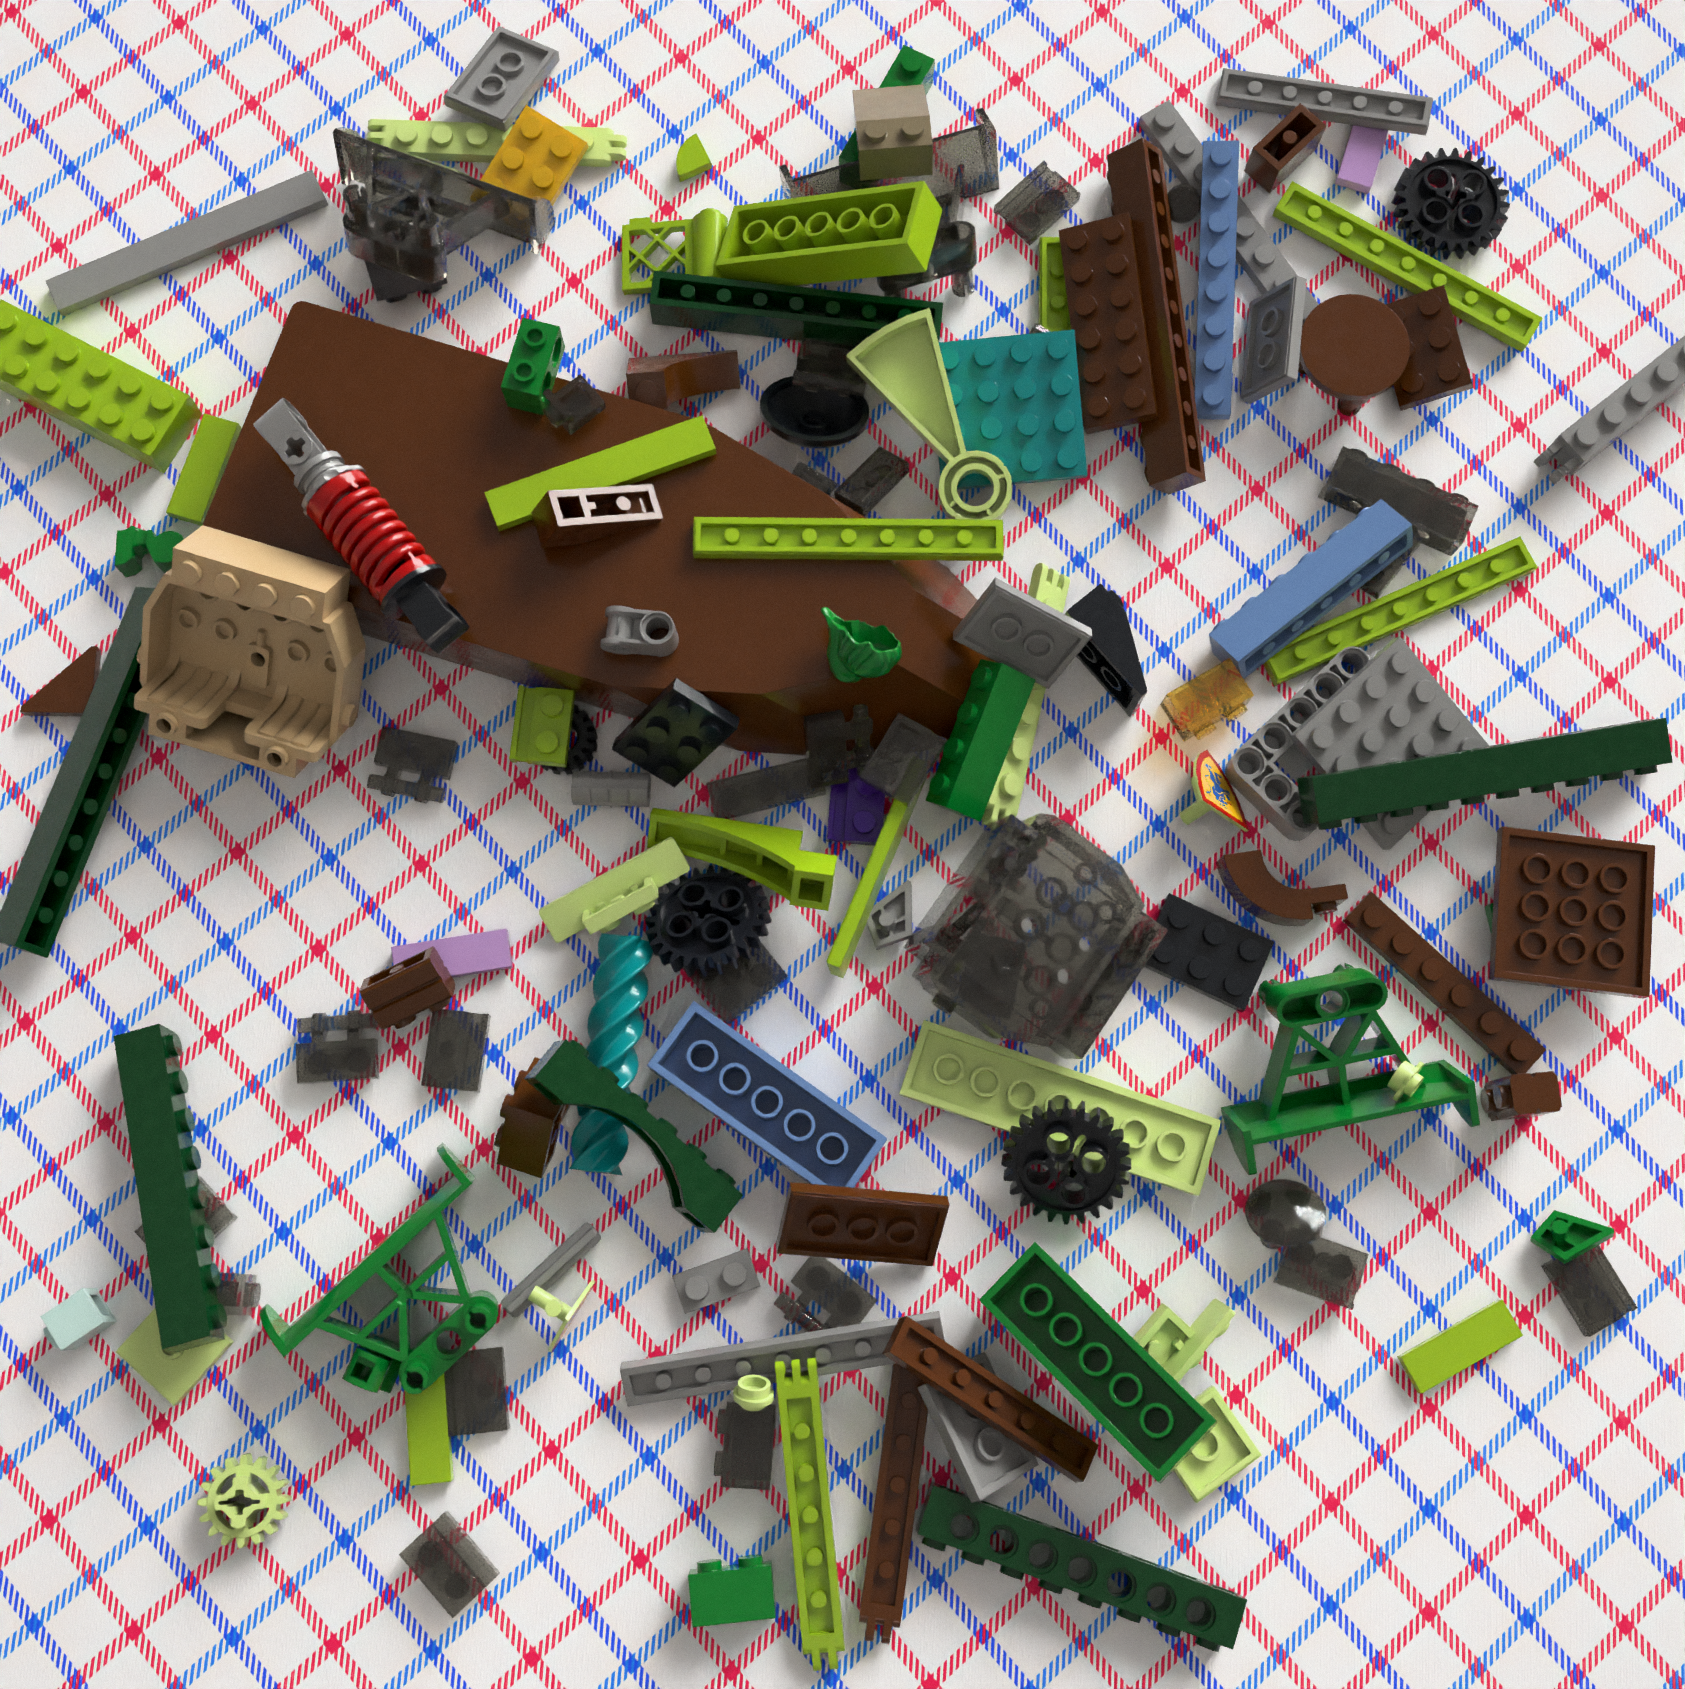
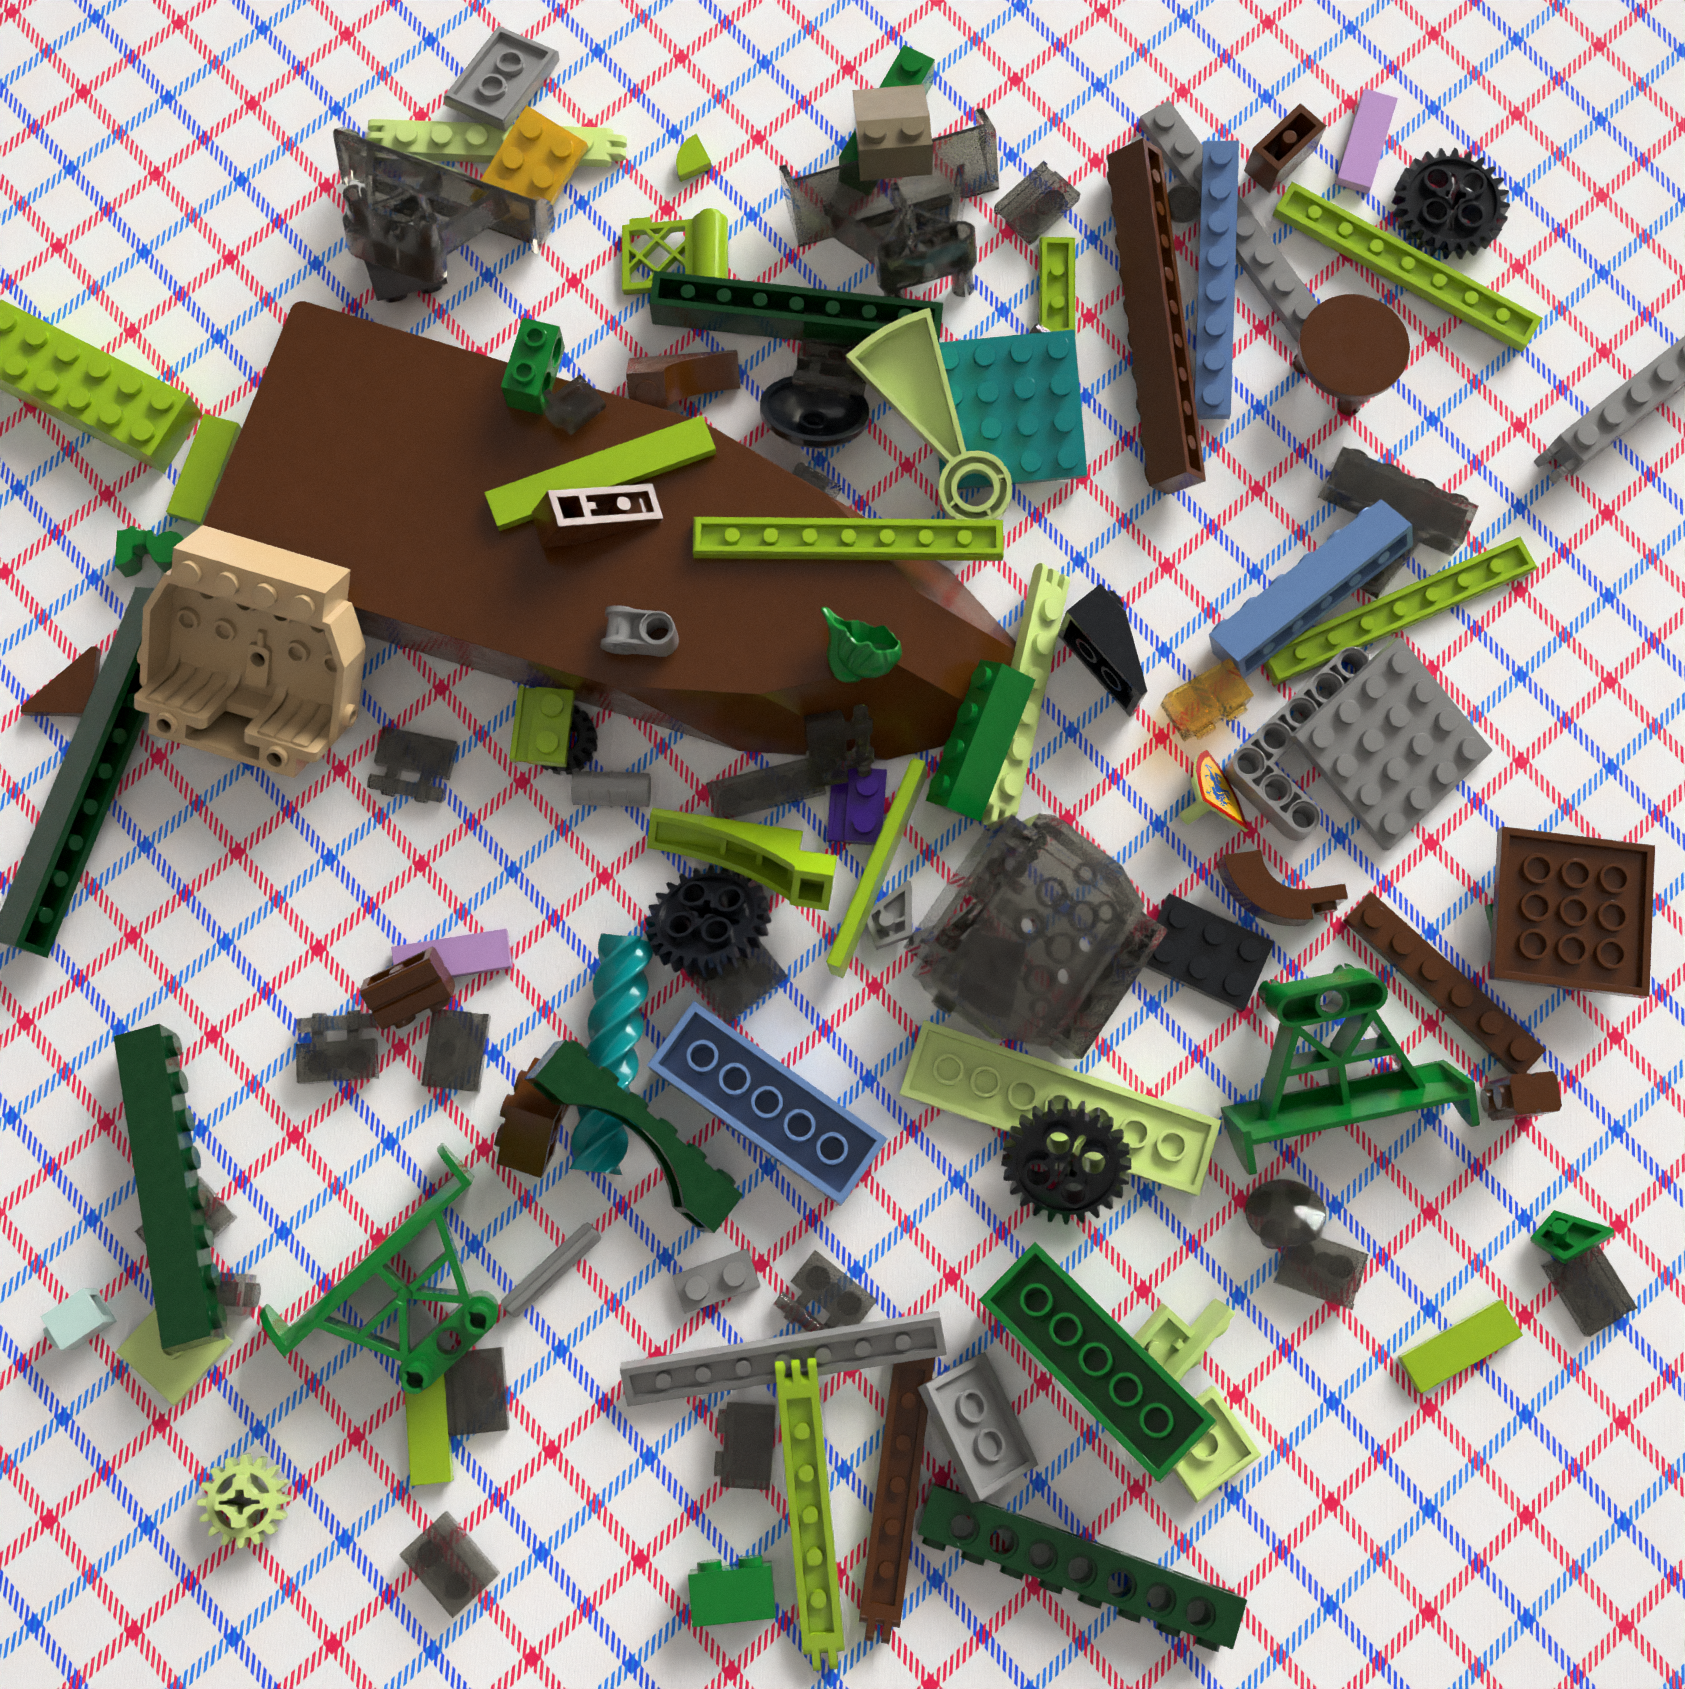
(186, 243): light grey tile -> none
(364, 529): piece -> none
(372, 1370): green leg -> none
(559, 1309): yellowish green shield -> none
(615, 893): yellowish green bracket -> none
(675, 733): black plate -> none
(753, 1392): yellowish green plate -> none
(832, 236): lime brick -> none
(861, 1224): reddish brown tile -> none
(872, 481): clear smoke plate -> none
(903, 759): clear smoke plate -> none
(990, 1399): reddish brown plate -> none
(1022, 633): light grey tile -> none
(1108, 323): reddish brown plate -> none
(1273, 340): light grey tile -> none
(1326, 101): light grey tile -> none
(1406, 1079): yellowish green plate -> none
(1436, 355): reddish brown plate -> none
(1484, 771): dark green brick -> none

